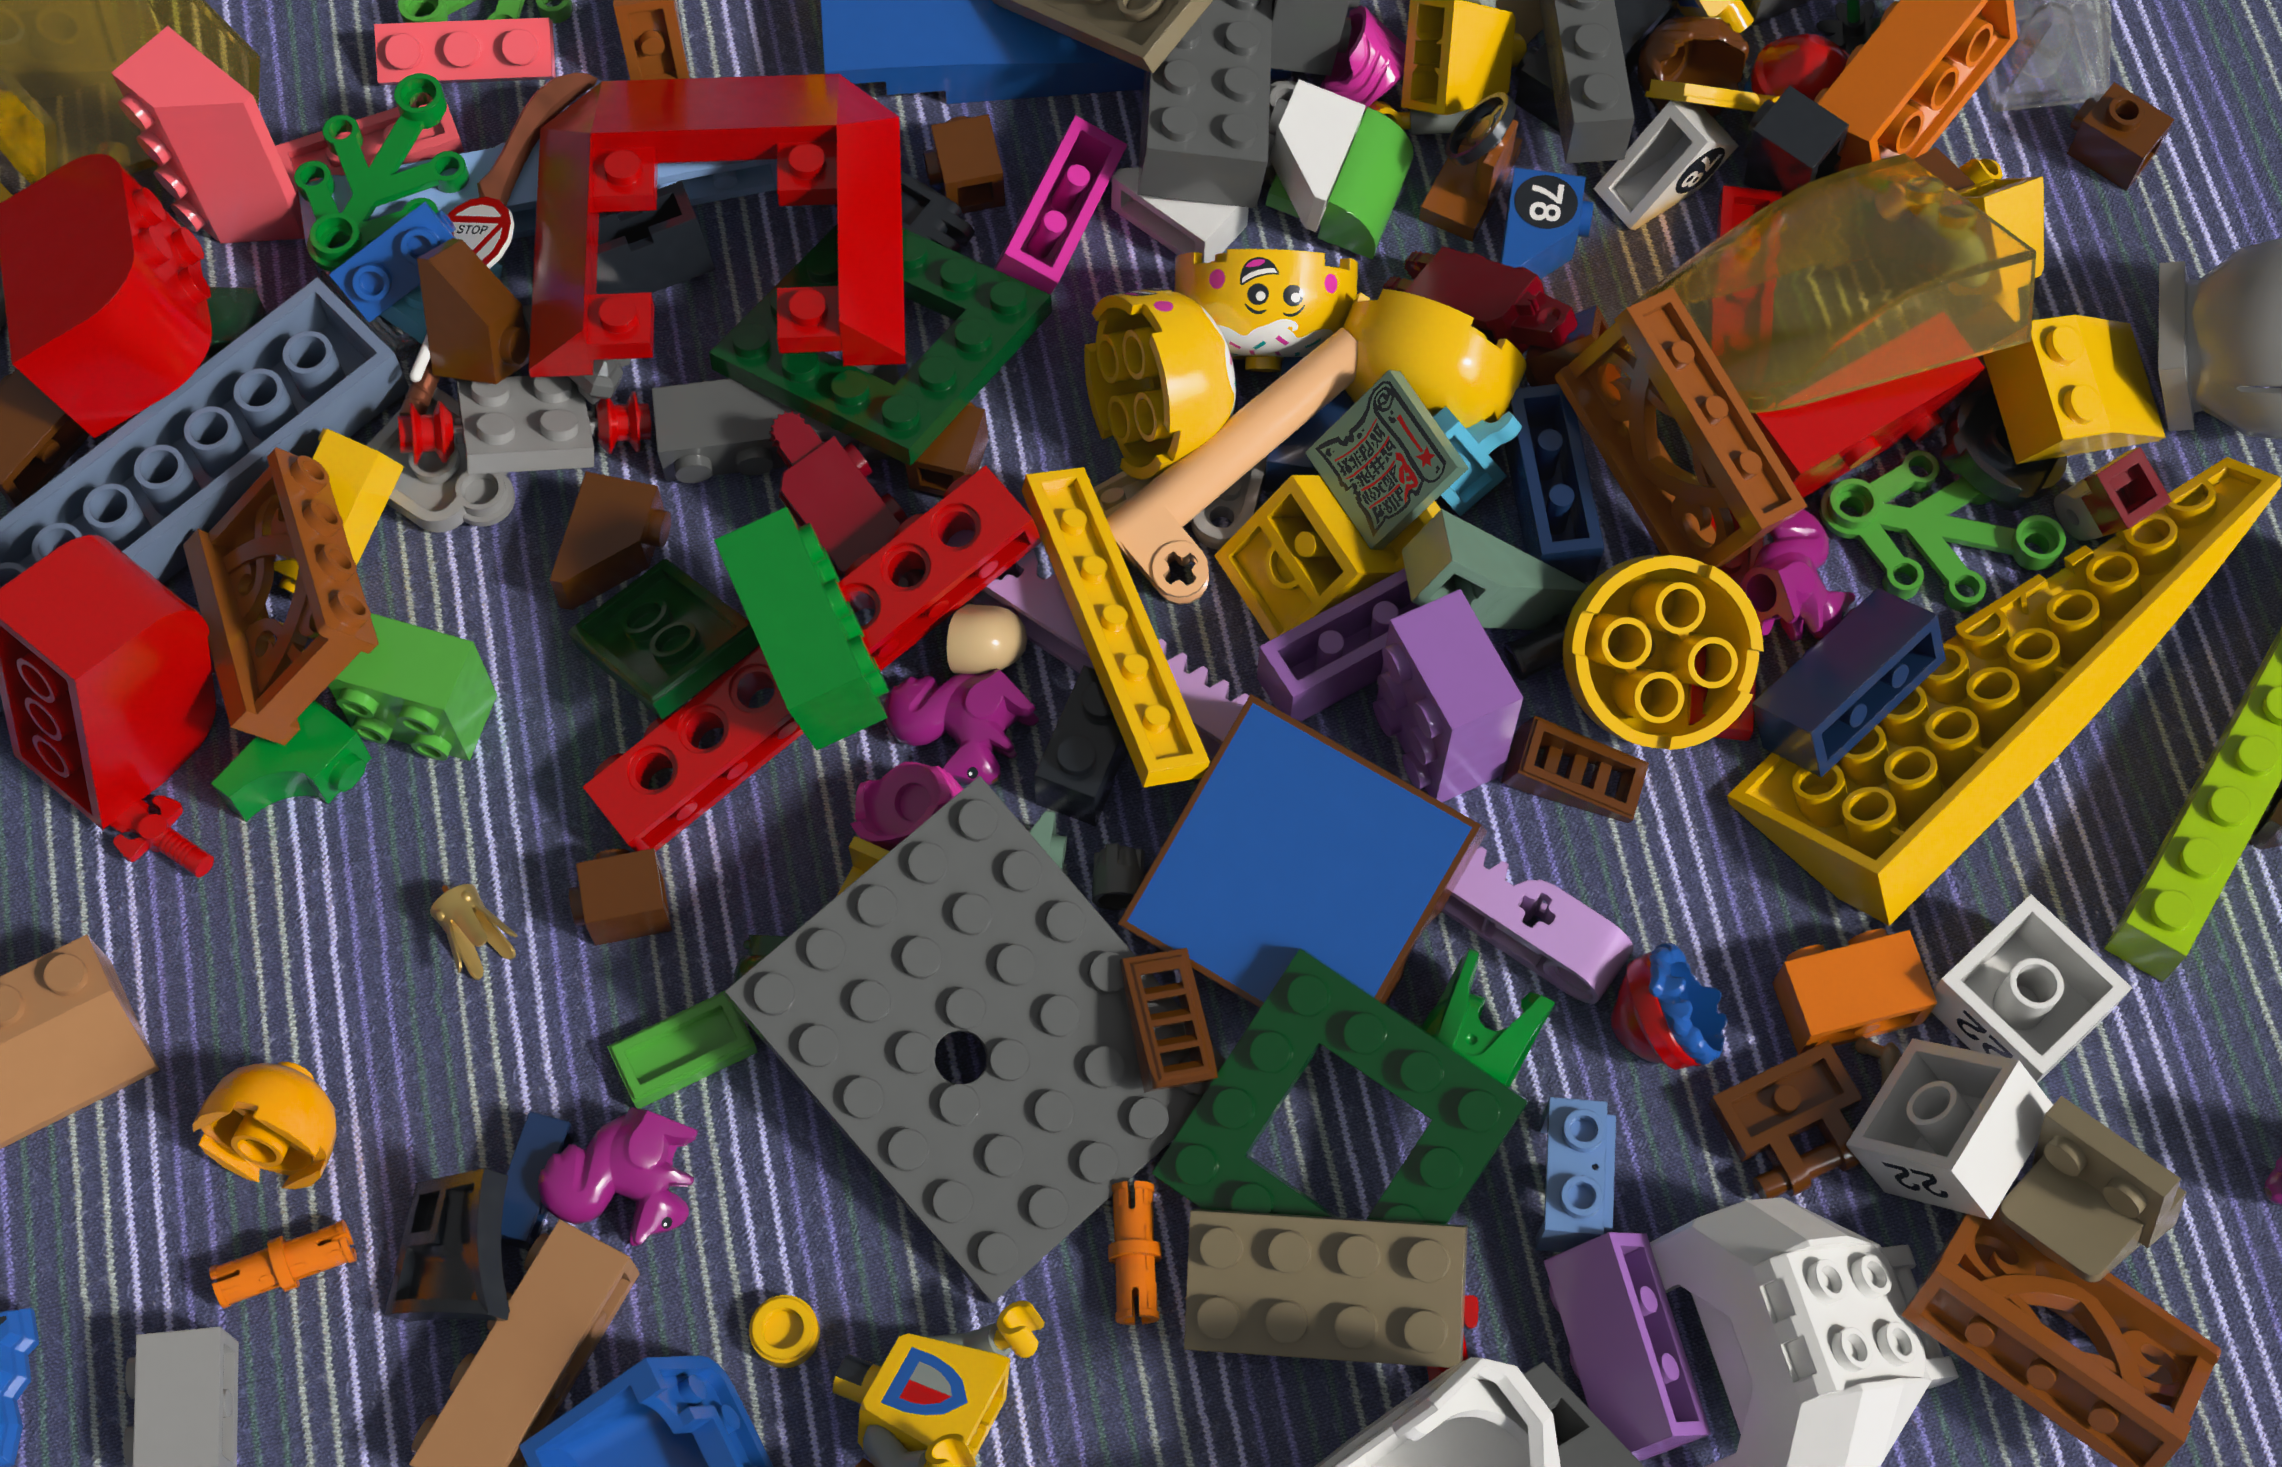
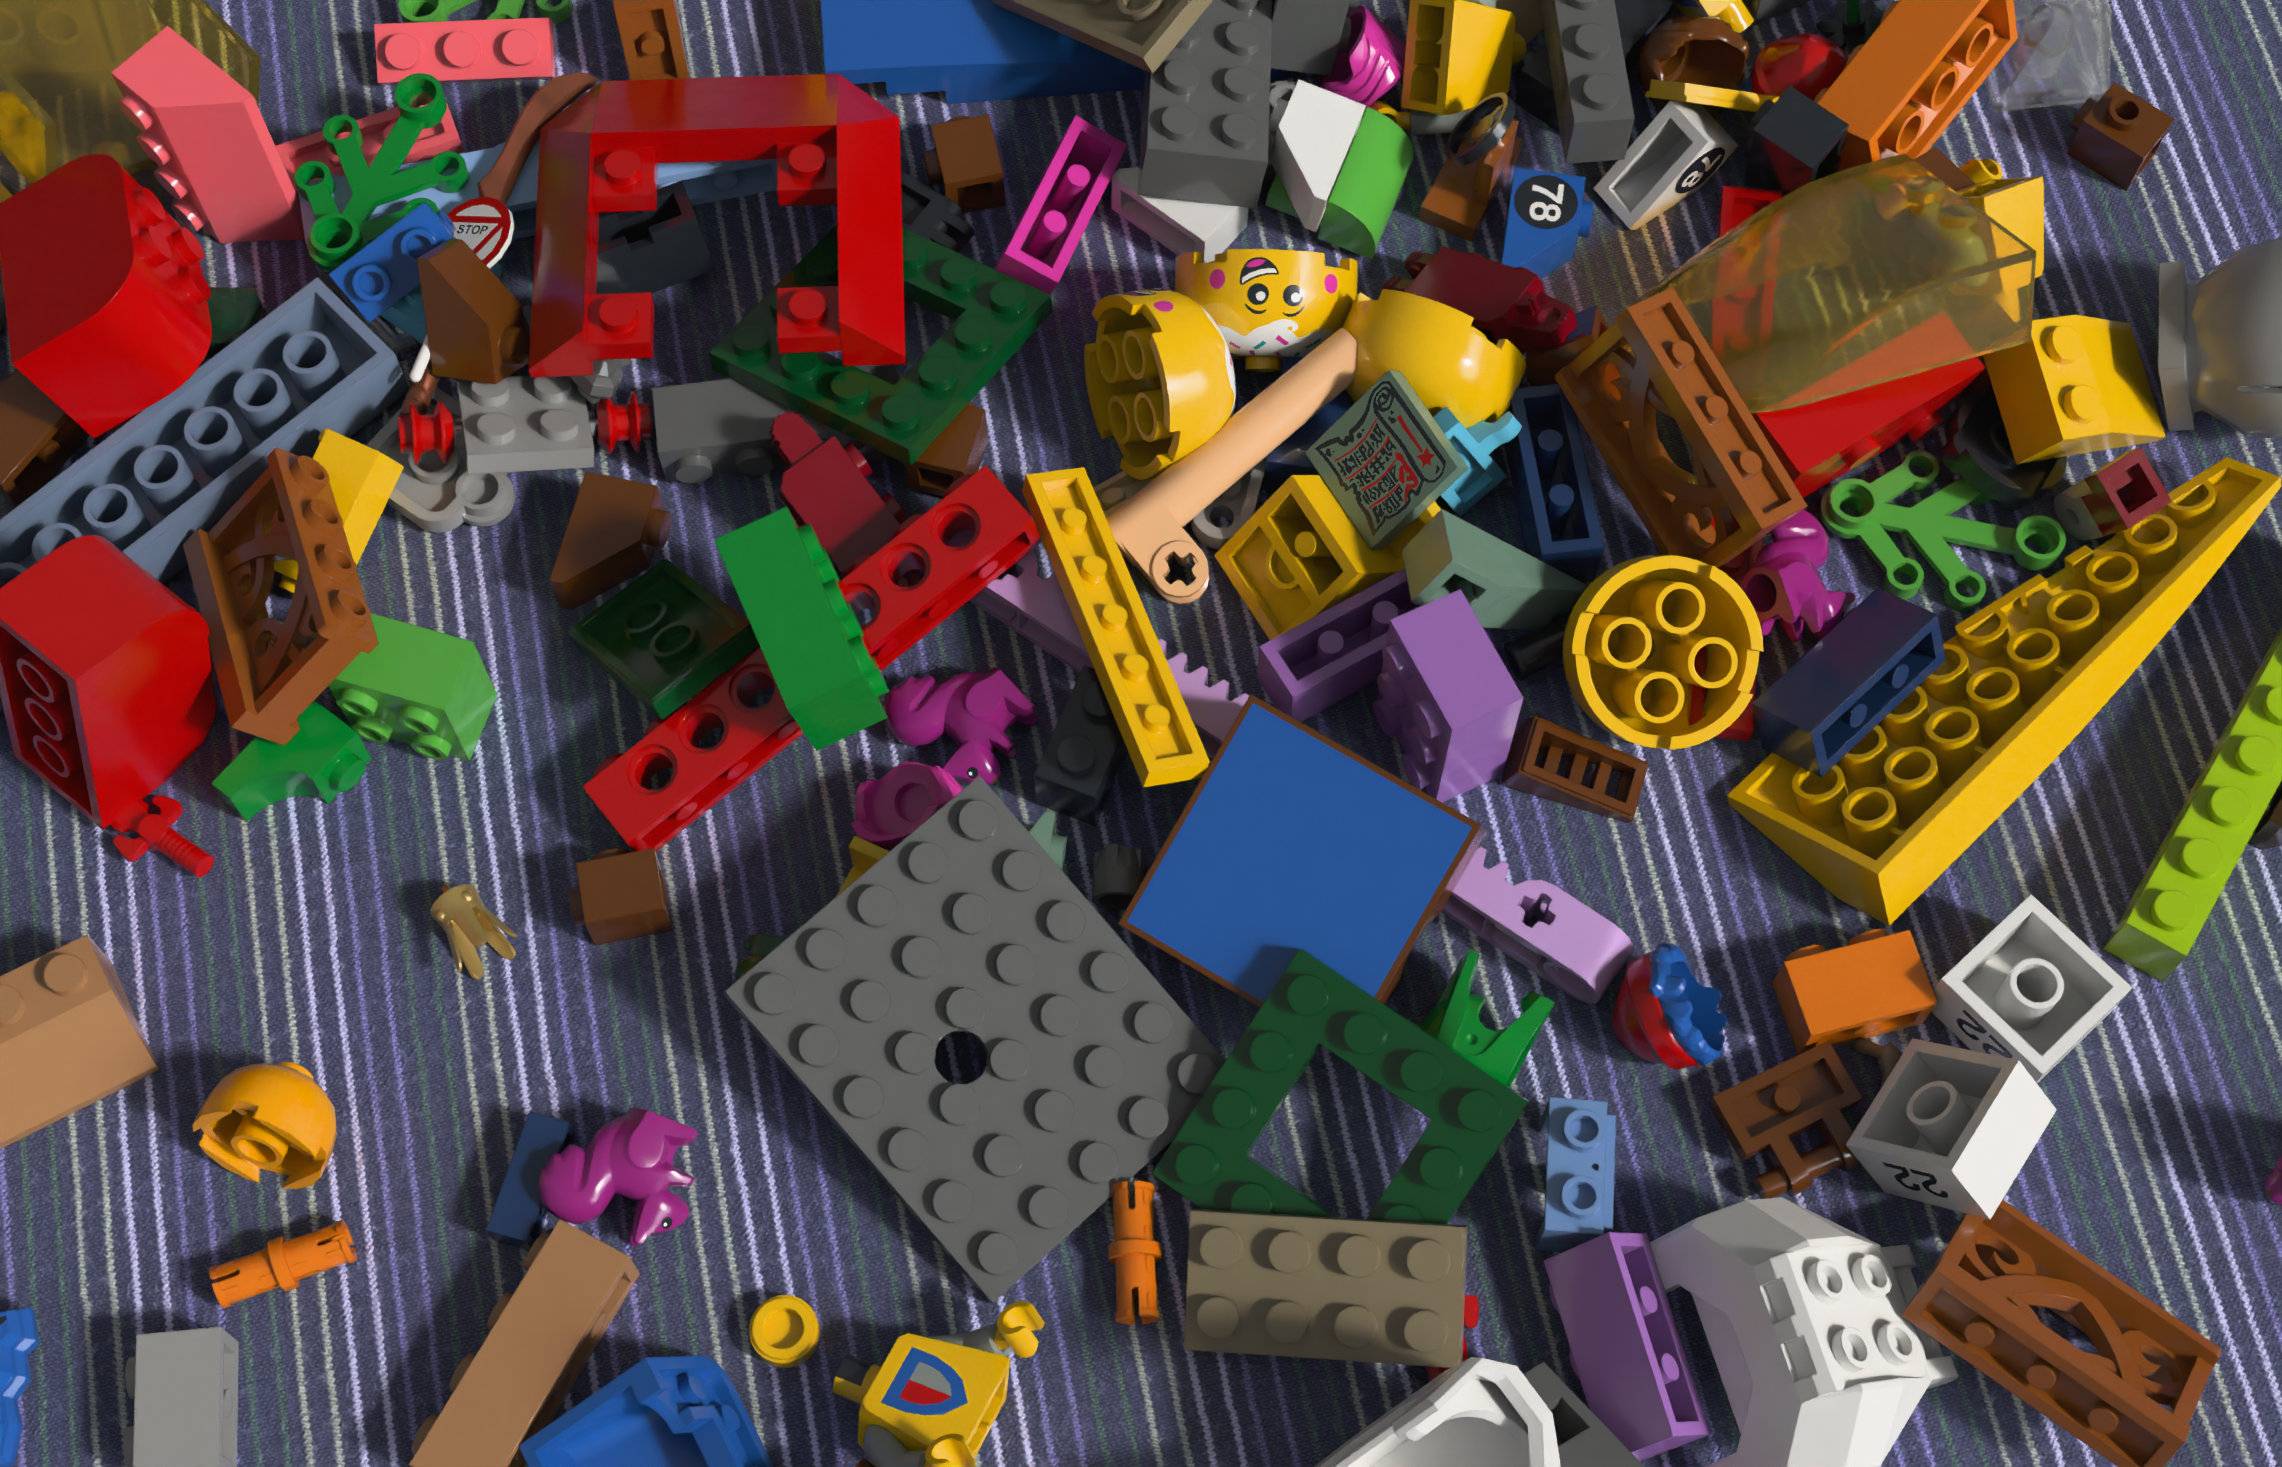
(452, 1251): black plate -> none
(682, 1050): bright green tile -> none
(984, 639): tan piece -> none
(1197, 1038): reddish brown slope -> none
(2090, 1195): dark tan piece -> none

